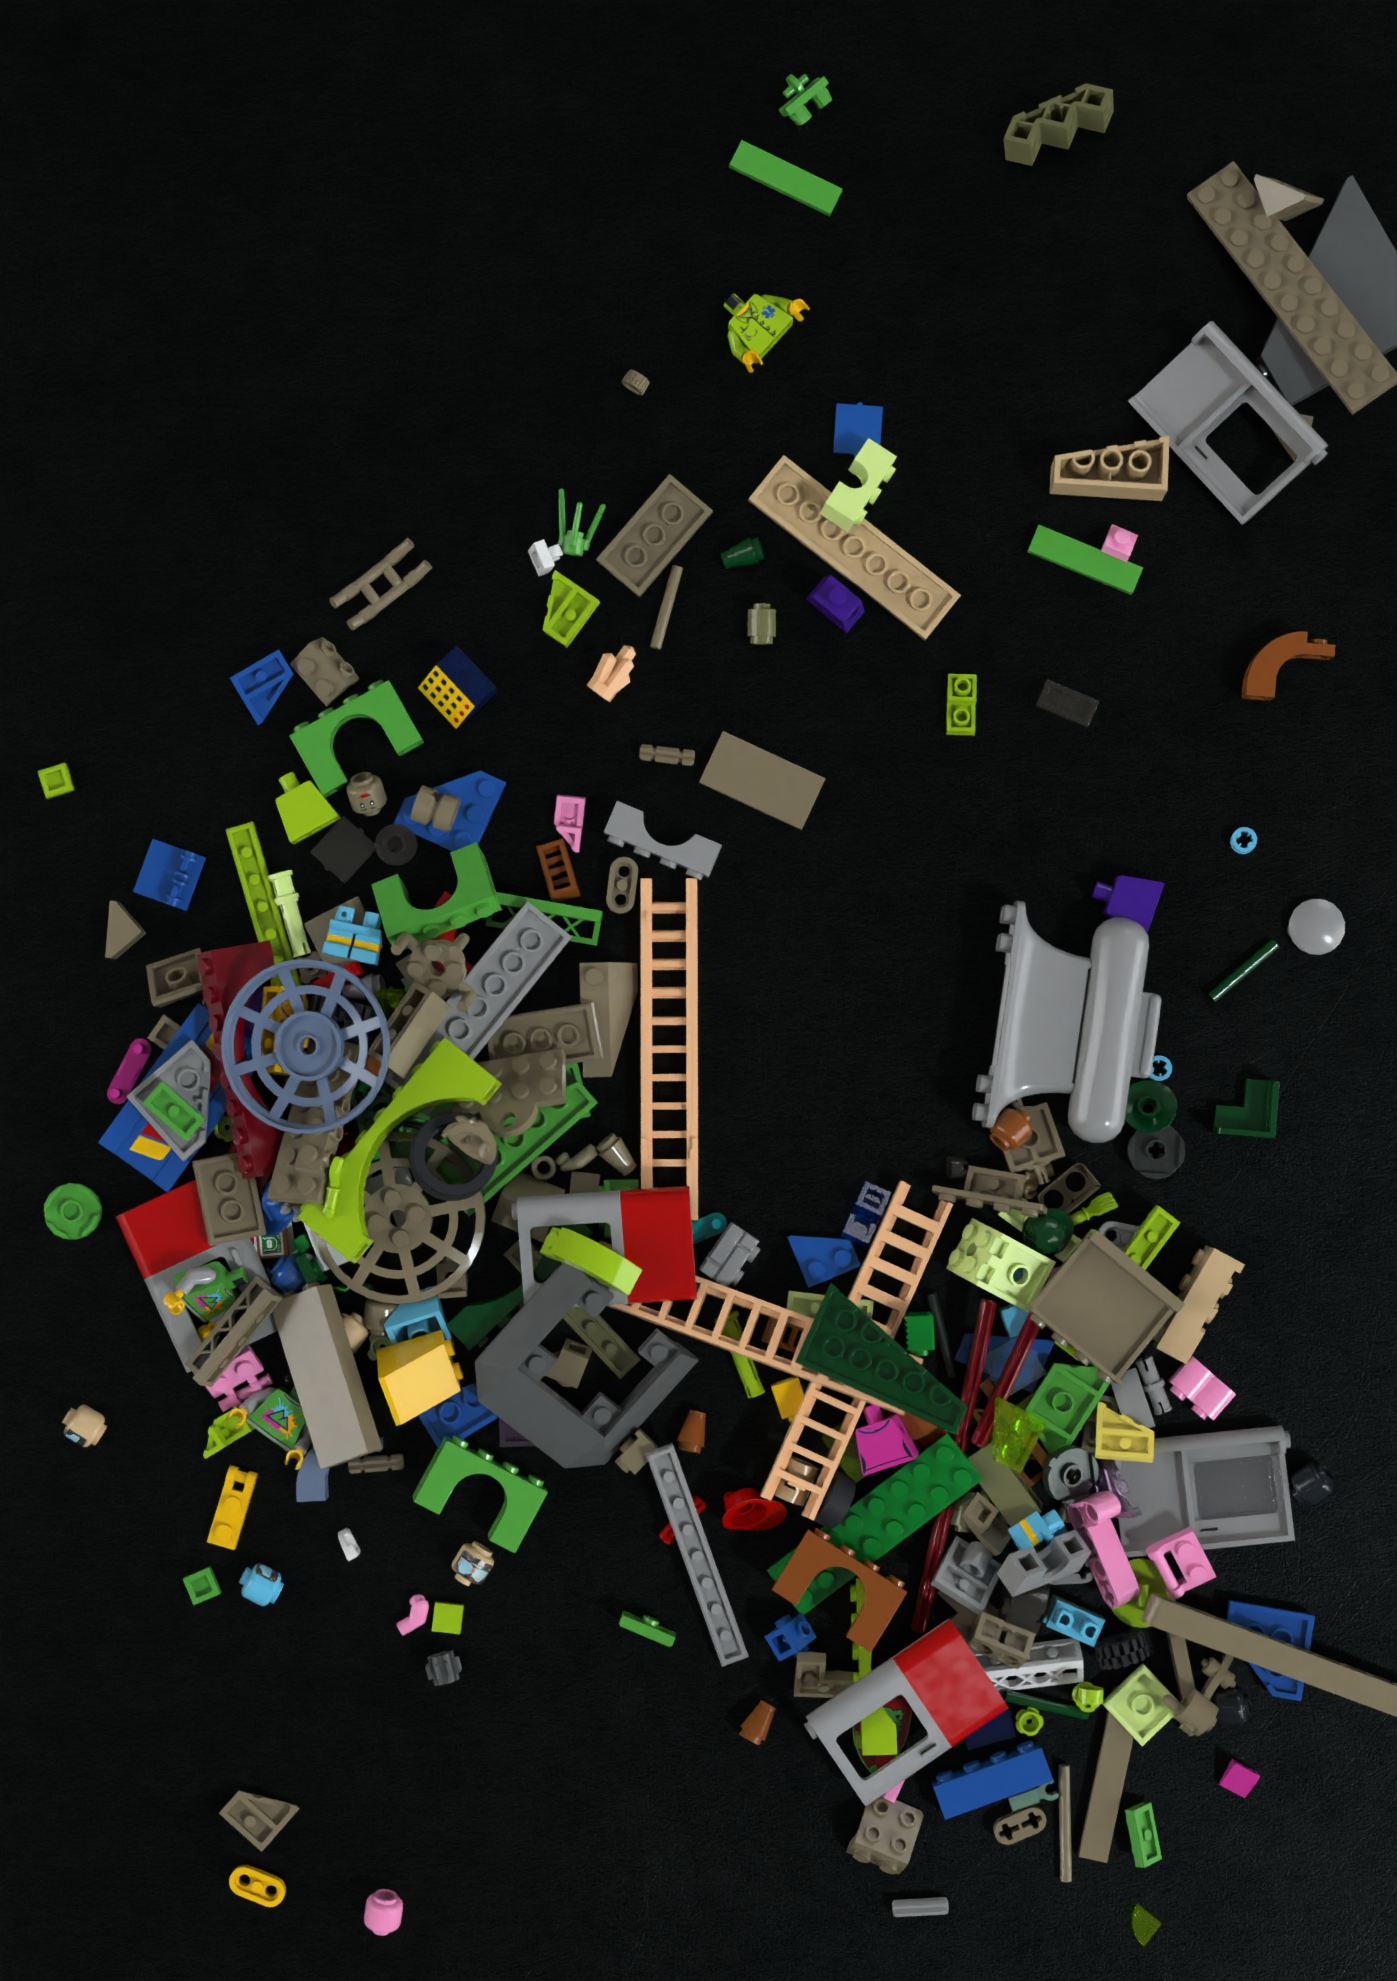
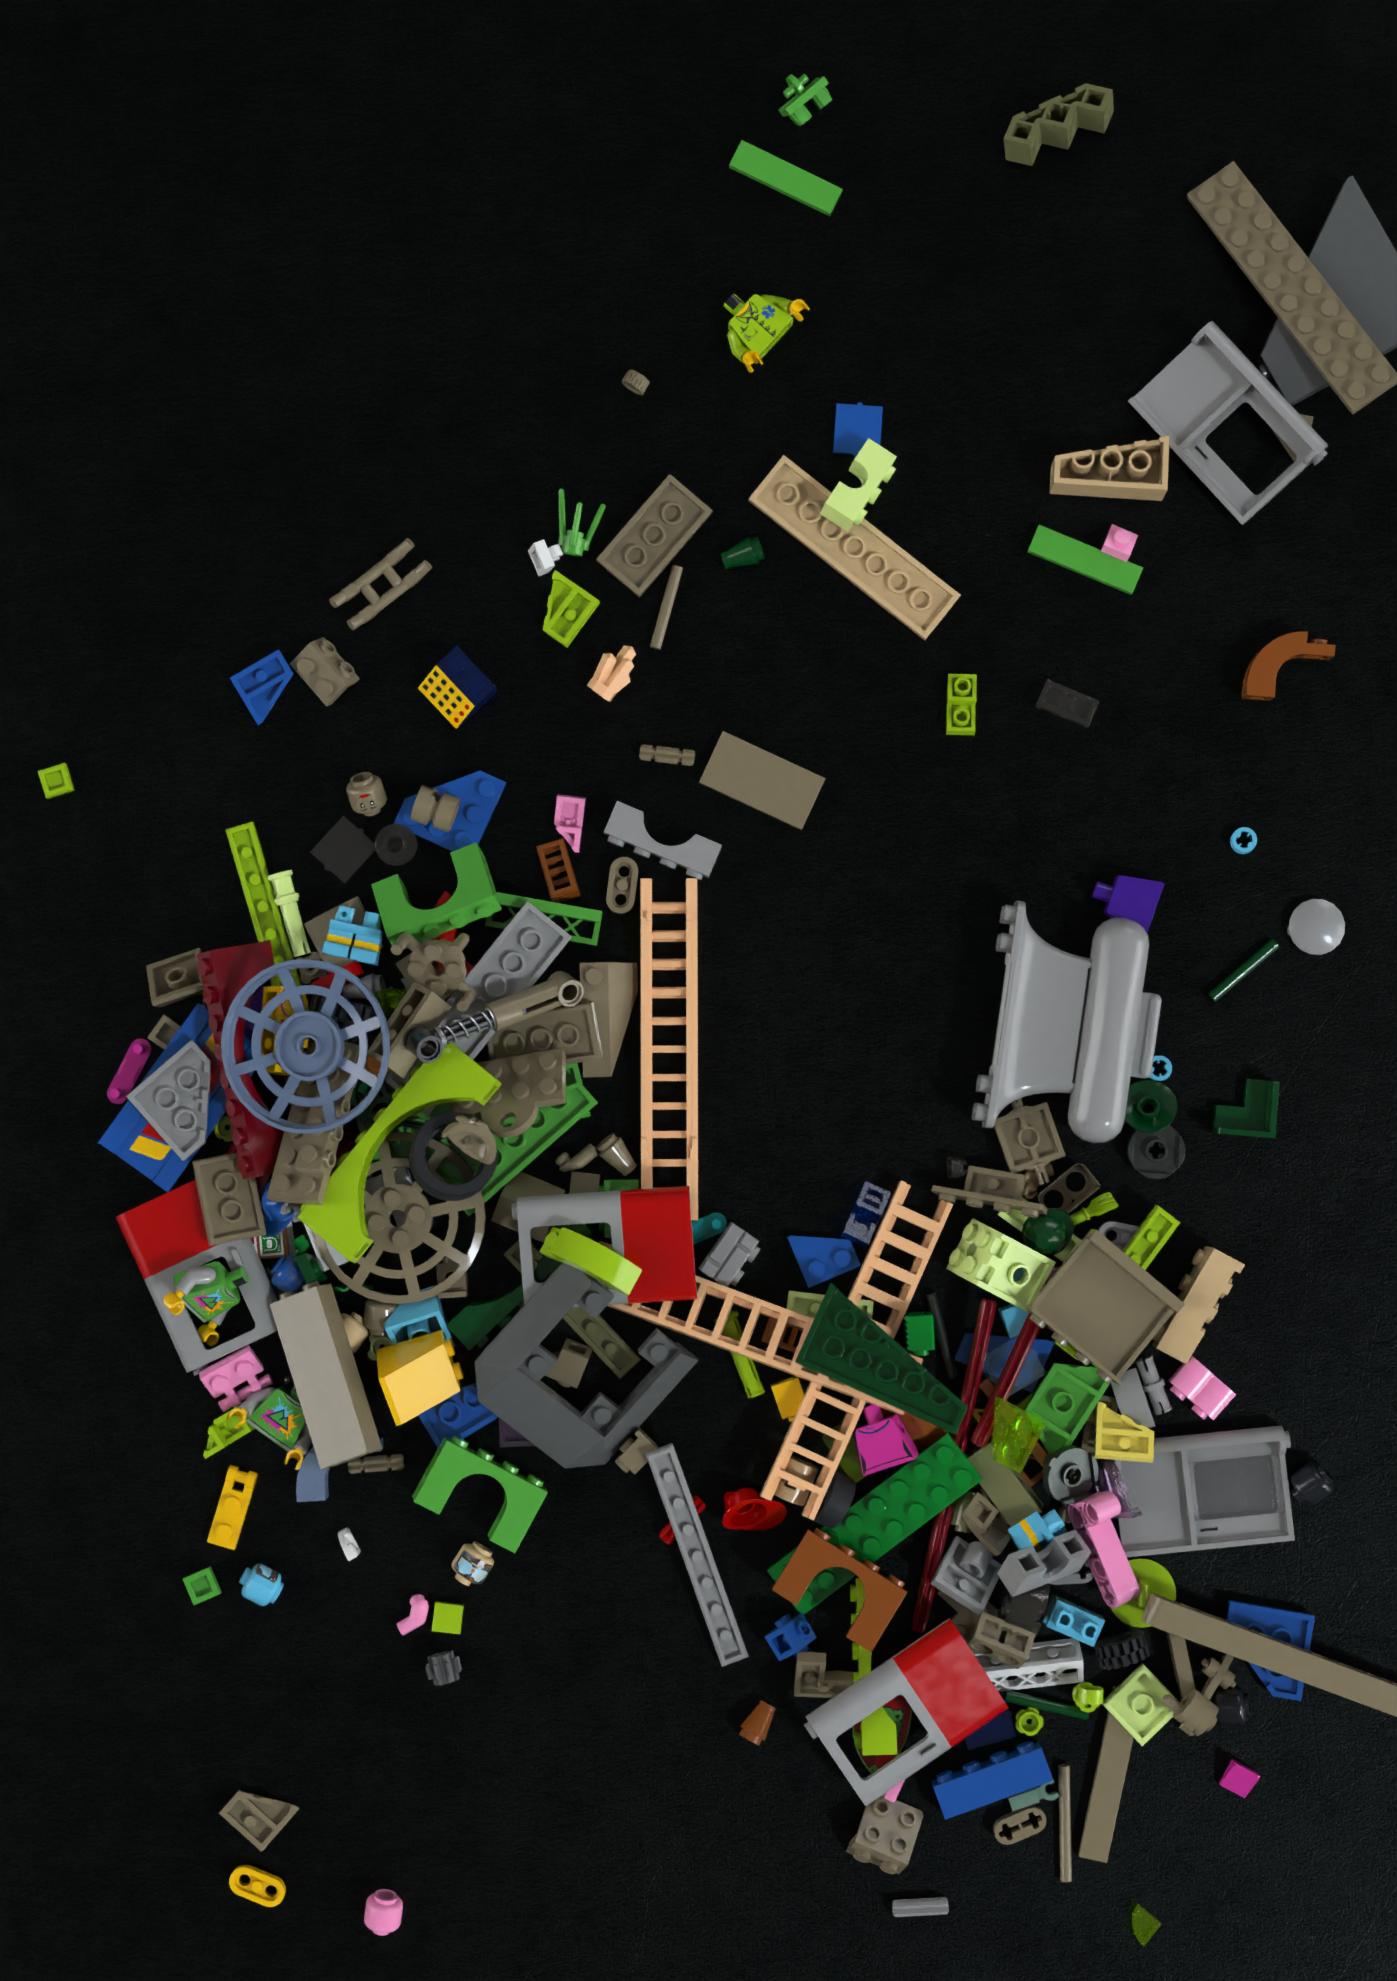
(72, 1211): bright green tile -> none
(84, 1425): tan head -> none
(122, 931): dark tan slope -> none
(169, 874): blue hinge -> none
(174, 1111): bright green plate -> none
(238, 1334): dark tan fence -> none
(303, 808): lime torso -> none
(316, 739): bright green arch -> none
(333, 1190): lime piece -> none
(497, 1015): none -> piece
(537, 1174): dark tan axle -> none
(648, 1628): bright green plate -> none
(693, 1432): dark orange cone -> none
(761, 624): olive brick -> none
(836, 603): dark purple torso -> none
(1011, 1129): dark orange head -> none
(1143, 1834): bright green plate -> none
(1189, 1558): bright pink plate -> none
(1284, 200): dark tan slope -> none

